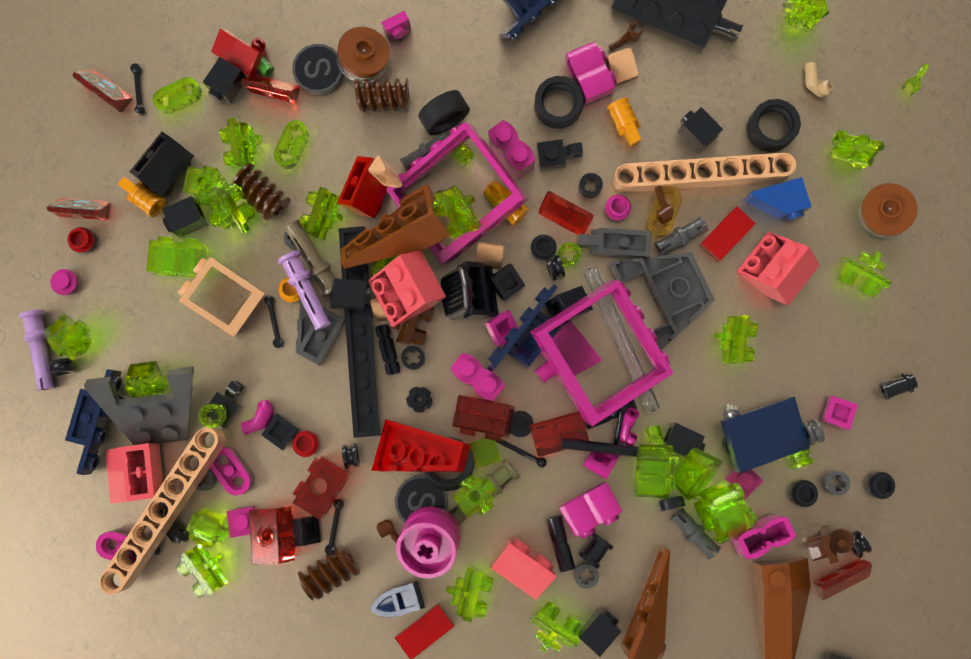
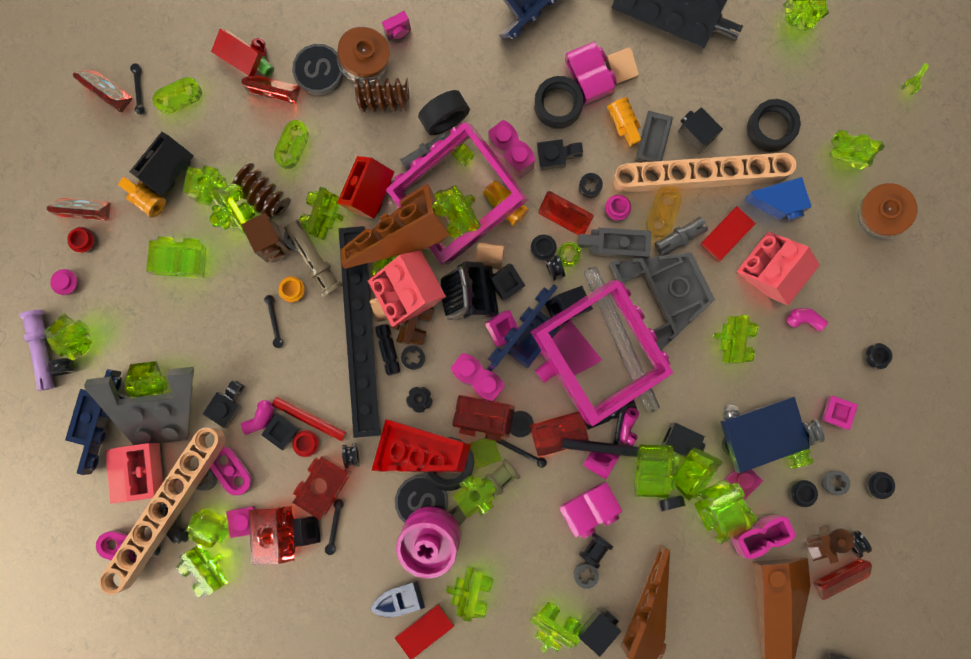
(184, 217): black brick -> none
(209, 408): clear neon green bush -> none
(224, 81): black brick -> none
(242, 142): clear neon green hips -> none
(243, 311): light nougat window -> none
(265, 238): none -> reddish brown brick
(299, 279): lavender pin -> none
(309, 419): none -> red bar
(316, 344): dark grey wing -> none
(329, 574): reddish brown piece -> none
(349, 294): black brick -> none
(385, 173): light nougat slope -> none
(387, 528): reddish brown hand -> none
(524, 569): coral slope -> none
(561, 546): black piece -> none
(630, 35): reddish brown hand -> none
(654, 137): none -> dark grey tile
(655, 434): clear neon green hand -> none
(666, 212): reddish brown hand -> none
(695, 533): dark grey pin -> none
(806, 315): none -> dark pink arm
(814, 83): tan arm -> none
(874, 281): clear neon green hips -> none
(885, 356): none -> black plate
(897, 386): black pin -> none

